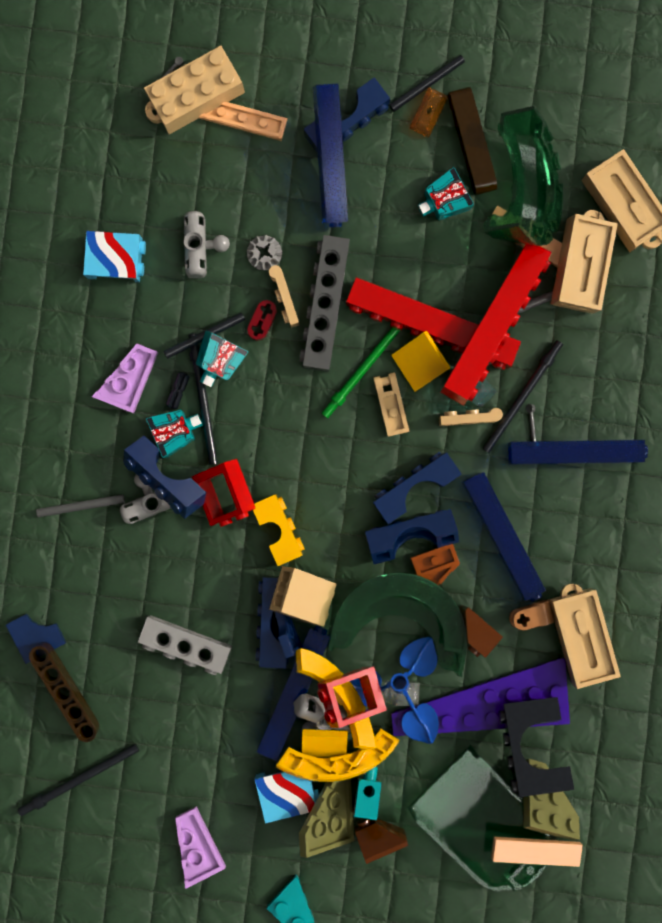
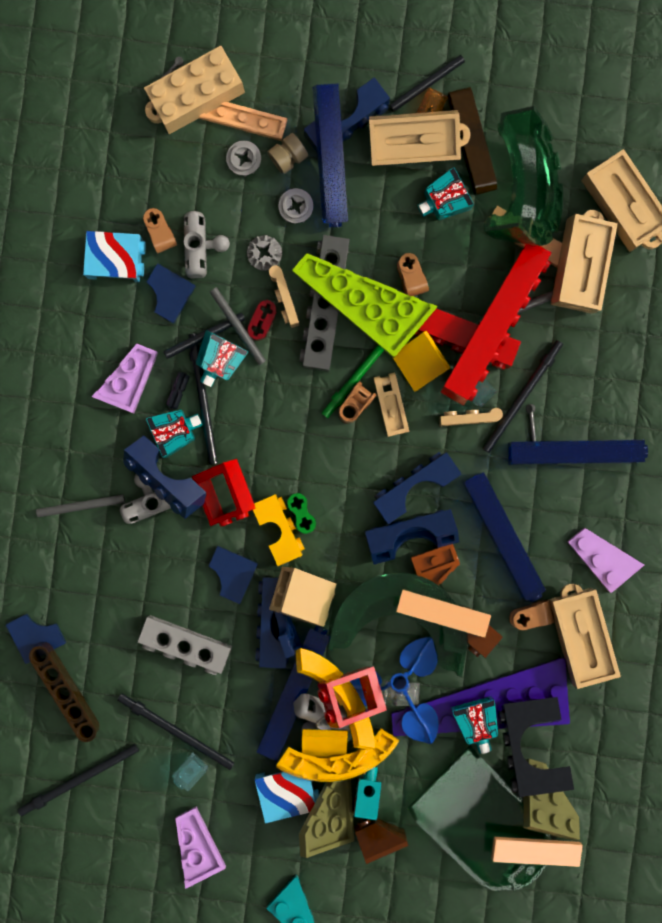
(139, 708): none -> black bar
(159, 233): none -> medium nougat piece
(171, 292): none -> dark blue tile
(189, 772): none -> clear light blue brick
(234, 573): none -> dark blue tile
(237, 326): none -> dark grey bar
(240, 149): none -> light grey gear
(288, 153): none -> dark tan wheel
(299, 196): none -> light grey gear
(303, 512): none -> green axle
(356, 402): none -> medium nougat piece
(374, 308): none -> lime wing
(412, 279): none -> medium nougat piece
(417, 137): none -> tan piece
(443, 613): none -> light nougat tile
(477, 722): none -> torso
(603, 559): none -> lavender wing

